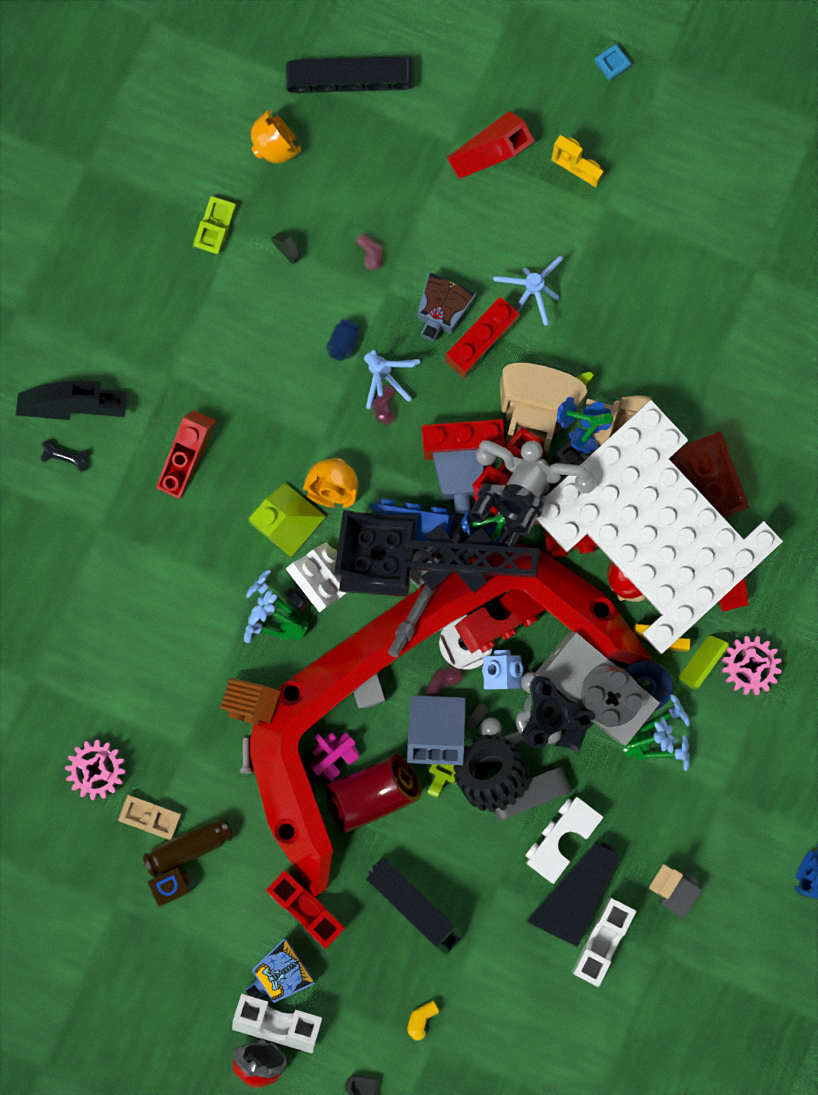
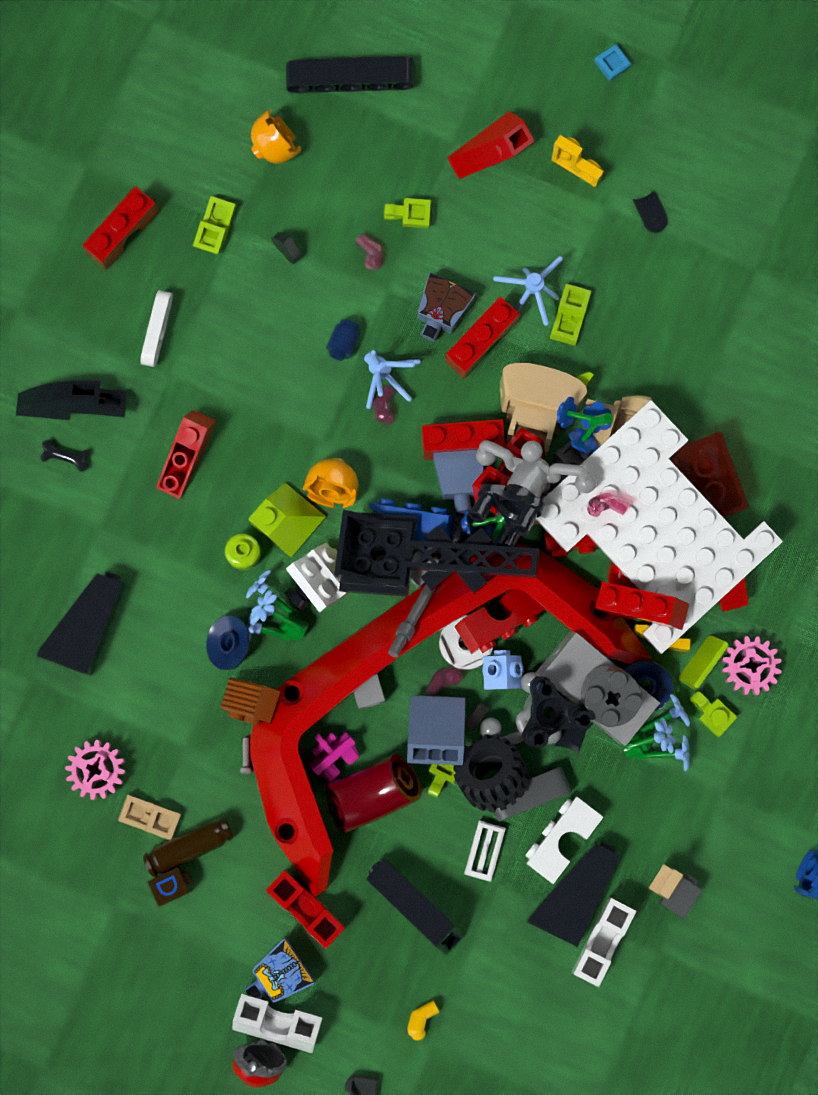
(83, 629): none -> black slope
(109, 238): none -> red arch
(156, 328): none -> white beam
(227, 642): none -> dark blue dish
(243, 551): none -> lime head
(413, 212): none -> lime plate
(478, 874): none -> white tile
(570, 314): none -> lime slope
(604, 502): none -> clear pink arm
(643, 605): none -> red arch
(651, 213): none -> black piece
(715, 714): none -> lime plate

